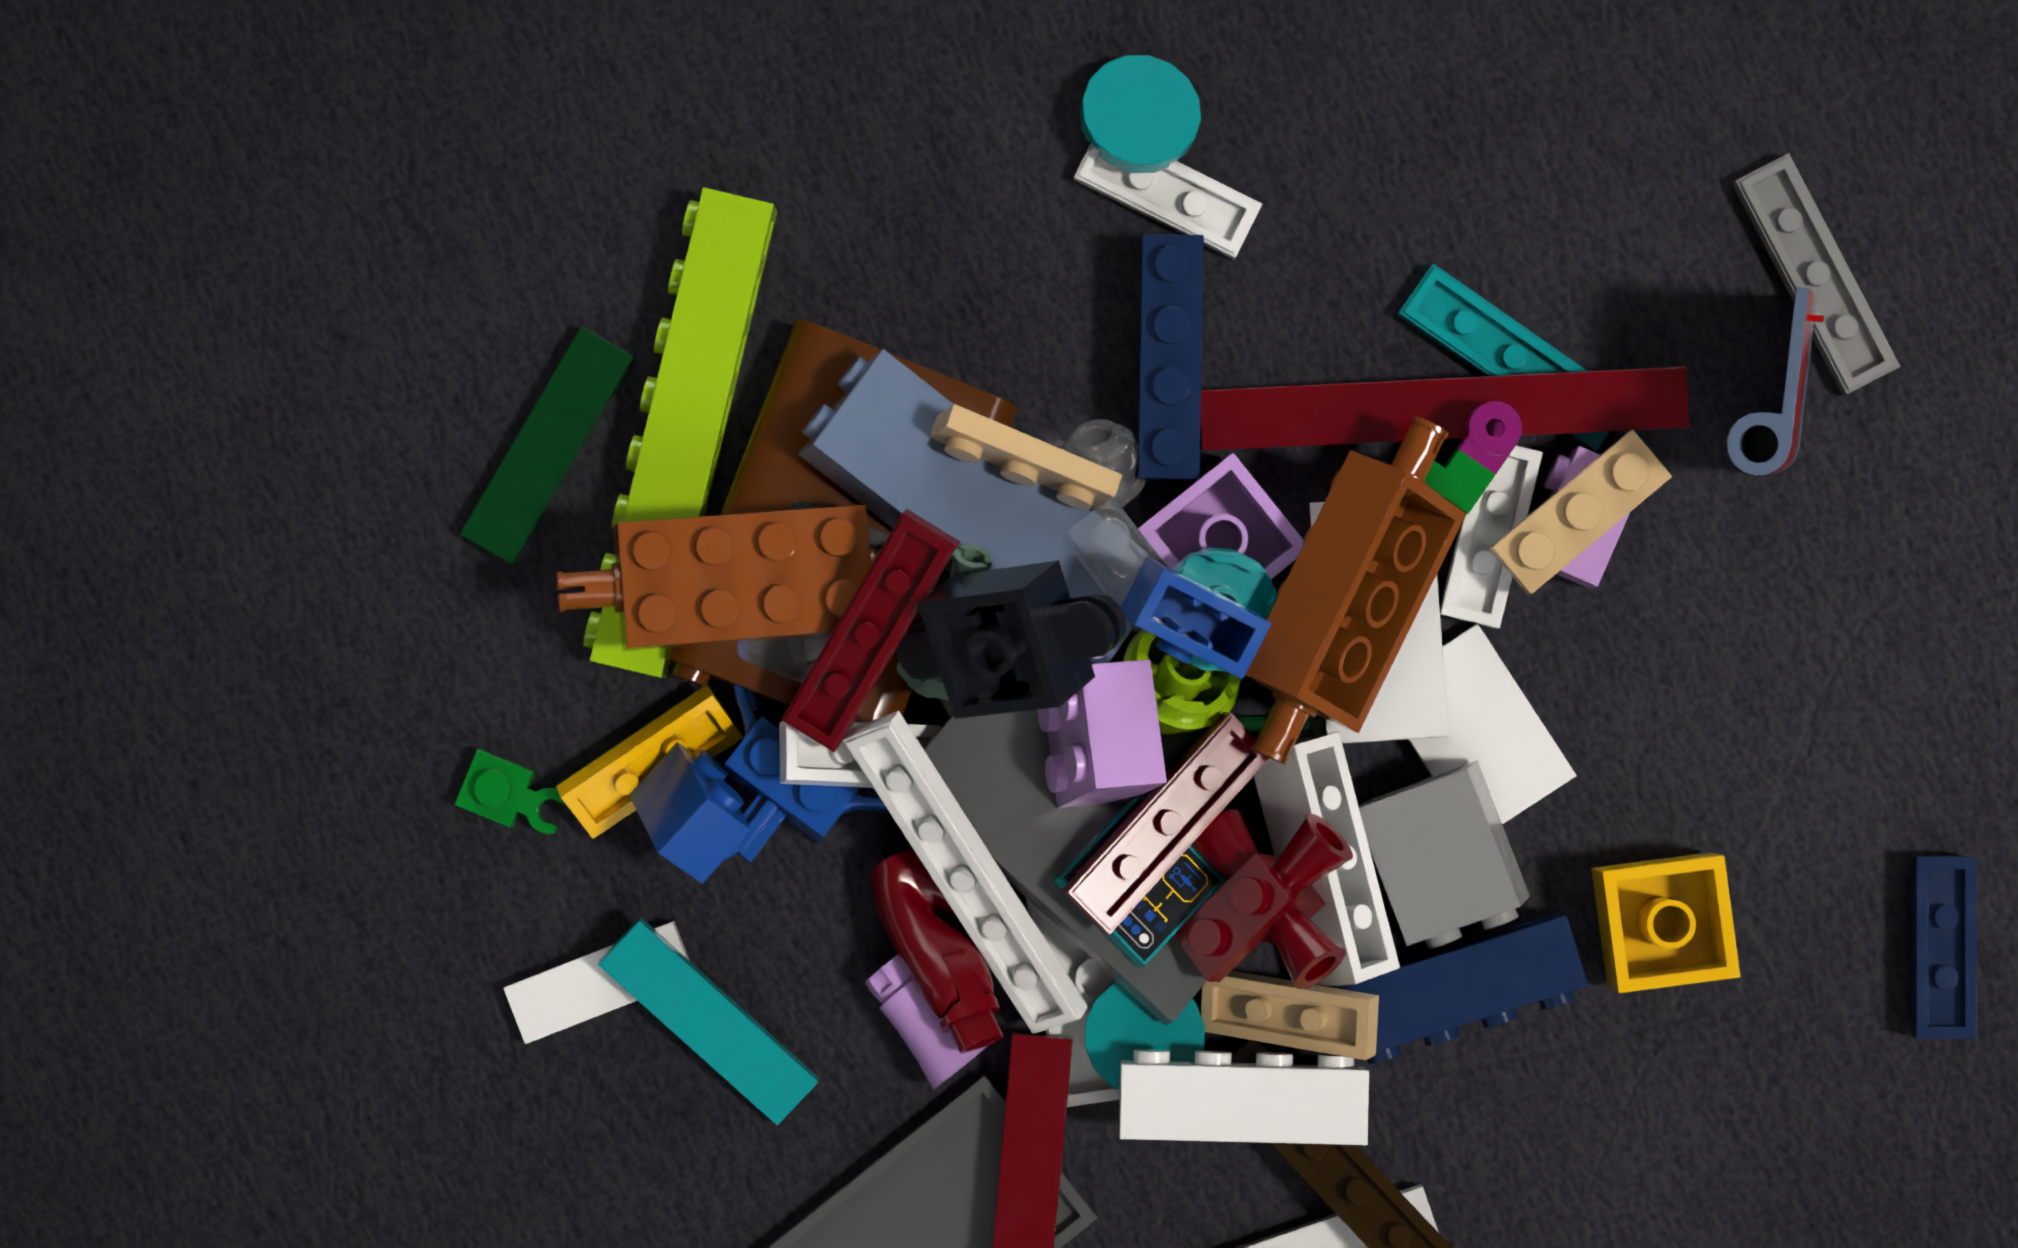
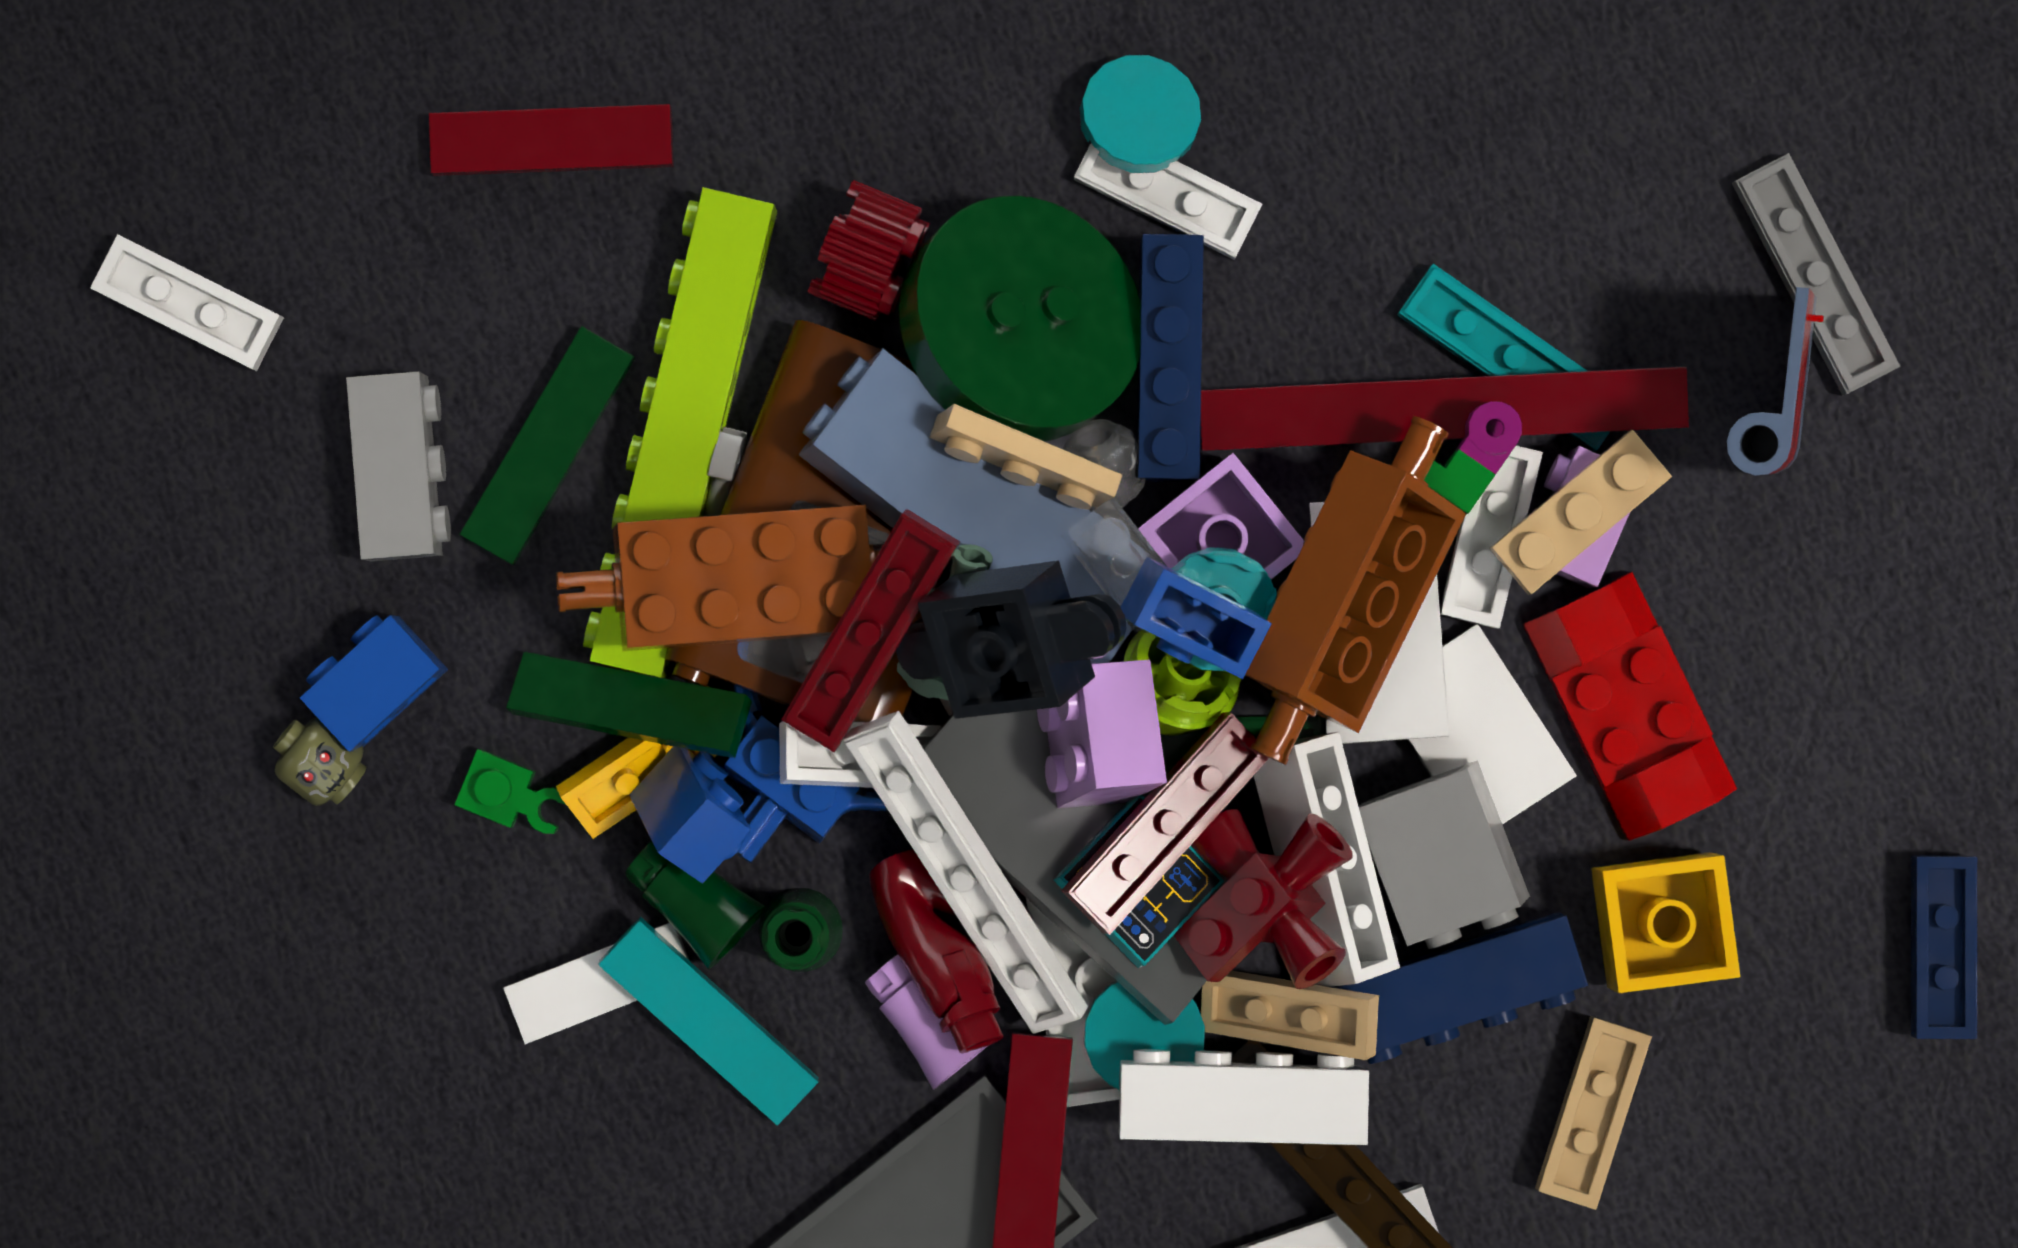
(187, 302): none -> white plate
(317, 763): none -> olive head
(372, 681): none -> blue brick
(397, 466): none -> light grey brick
(551, 140): none -> dark red tile
(629, 704): none -> dark green tile
(706, 914): none -> dark green plant
(723, 468): none -> light grey bar
(816, 913): none -> dark green plant
(868, 252): none -> dark red brick
(1021, 316): none -> dark green brick
(1593, 1112): none -> tan plate
(1631, 707): none -> red piece

